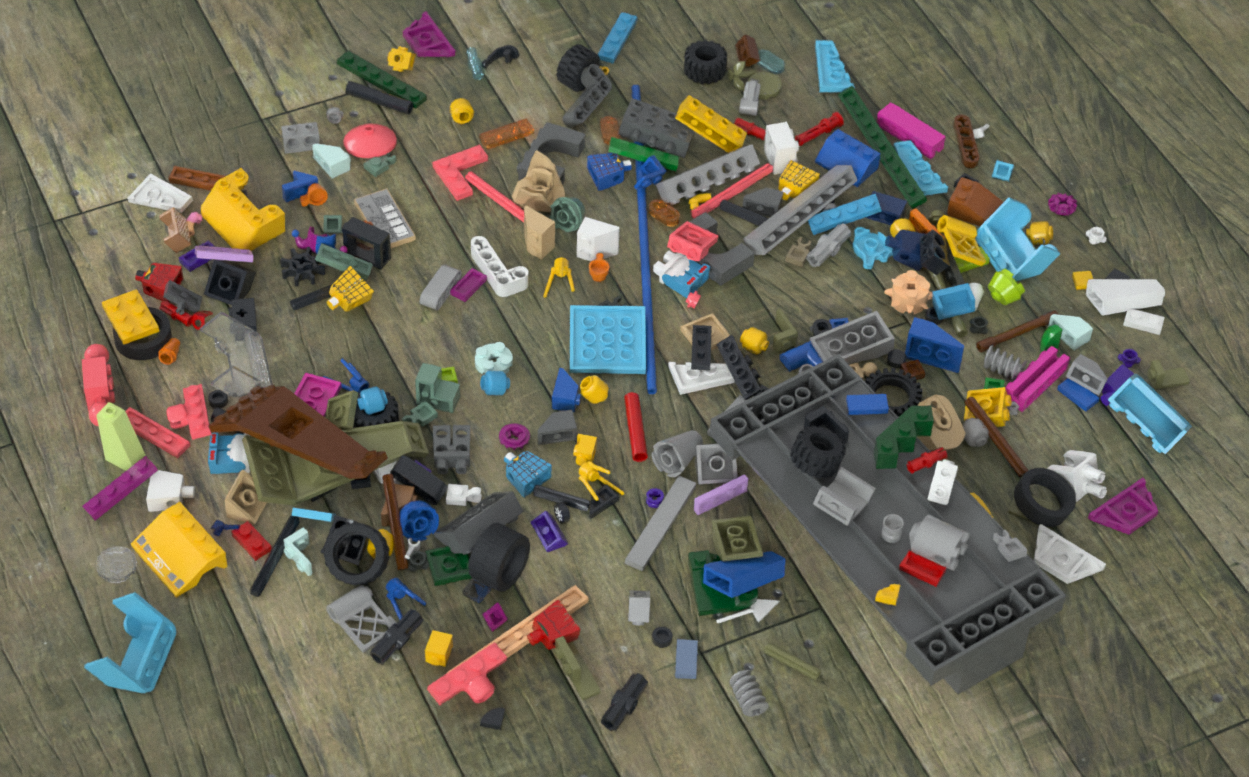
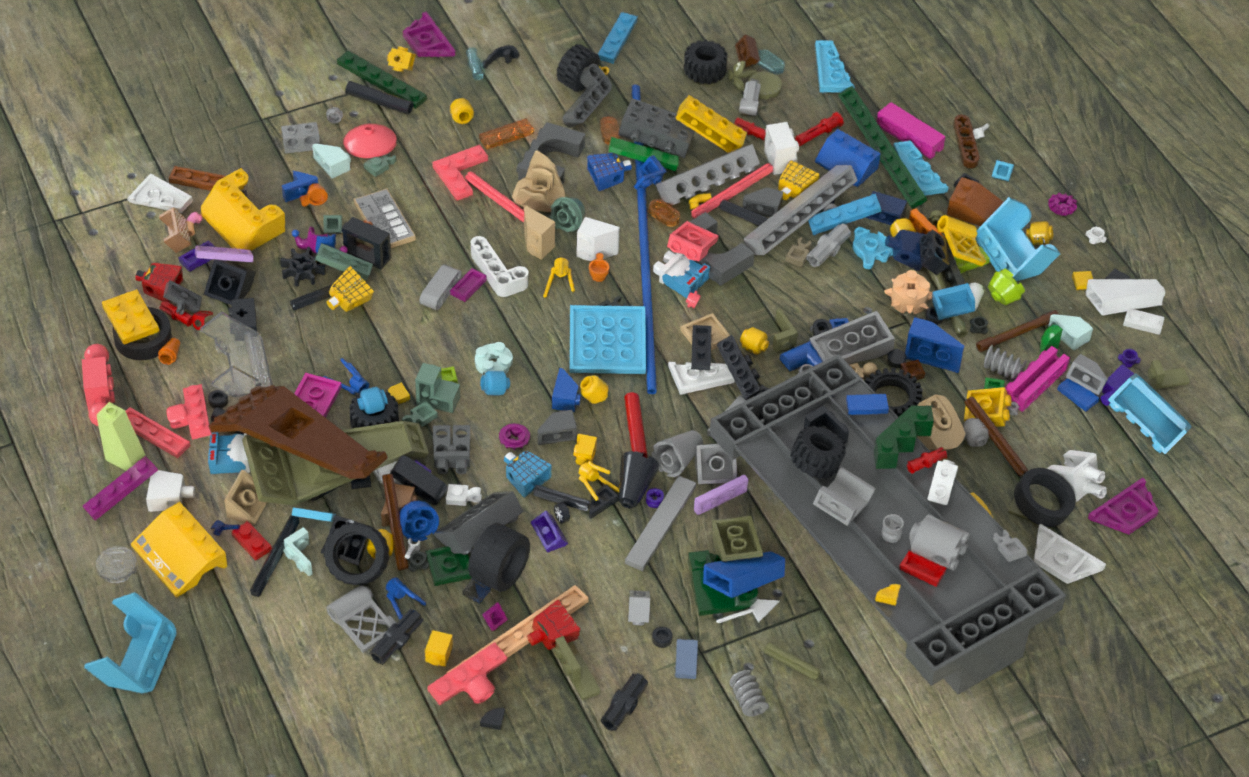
(342, 410): olive tile -> none
(399, 393): none -> yellow tile
(635, 477): none -> black cone

